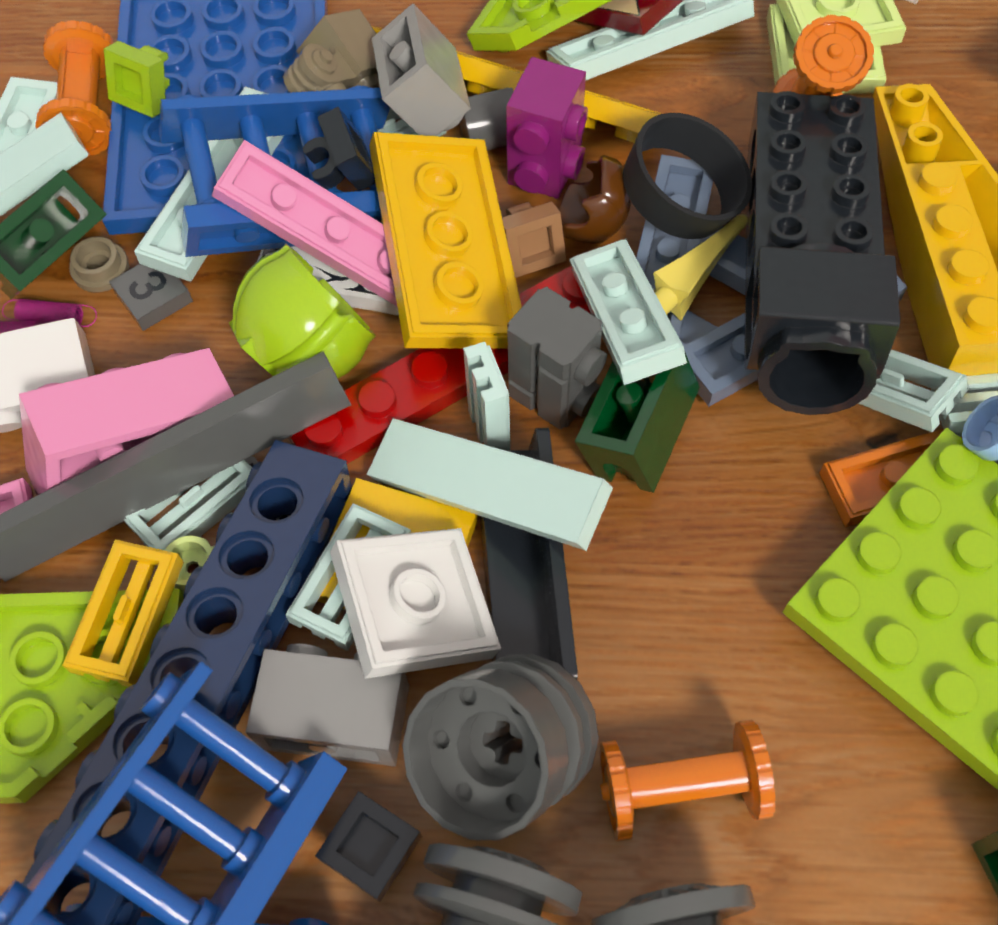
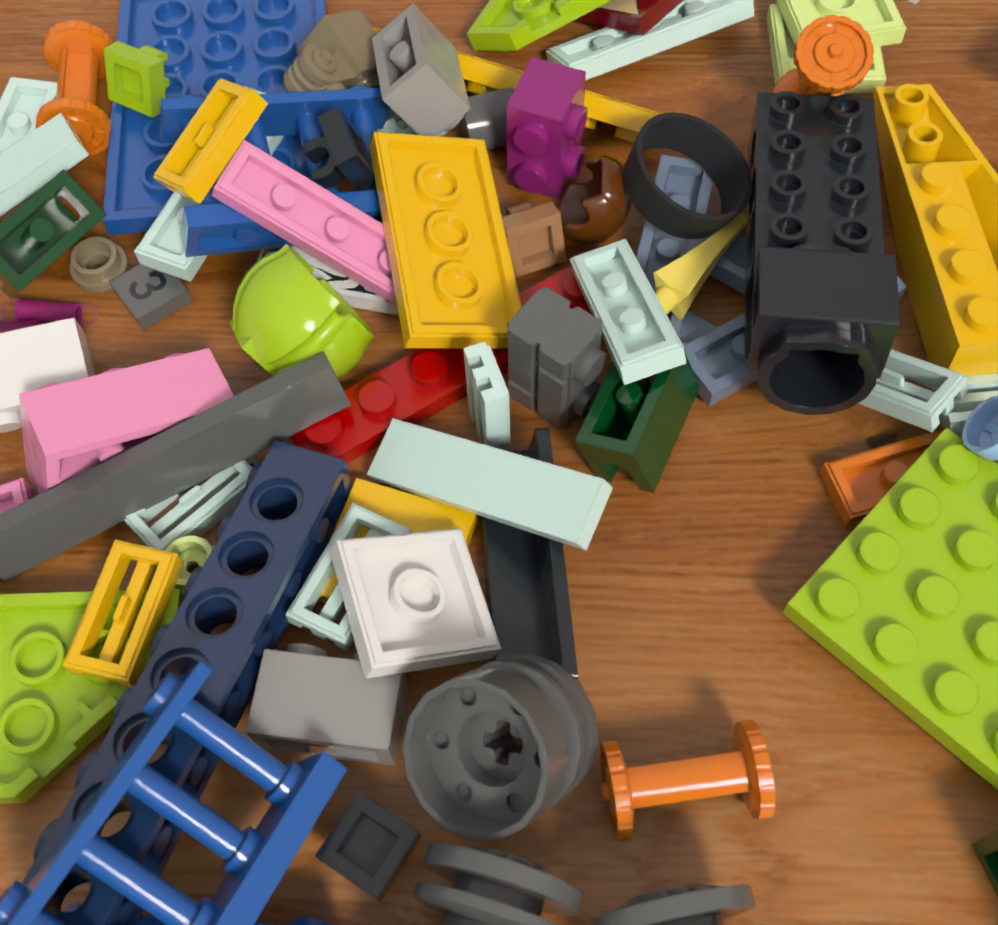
(210, 140): none -> yellow tile

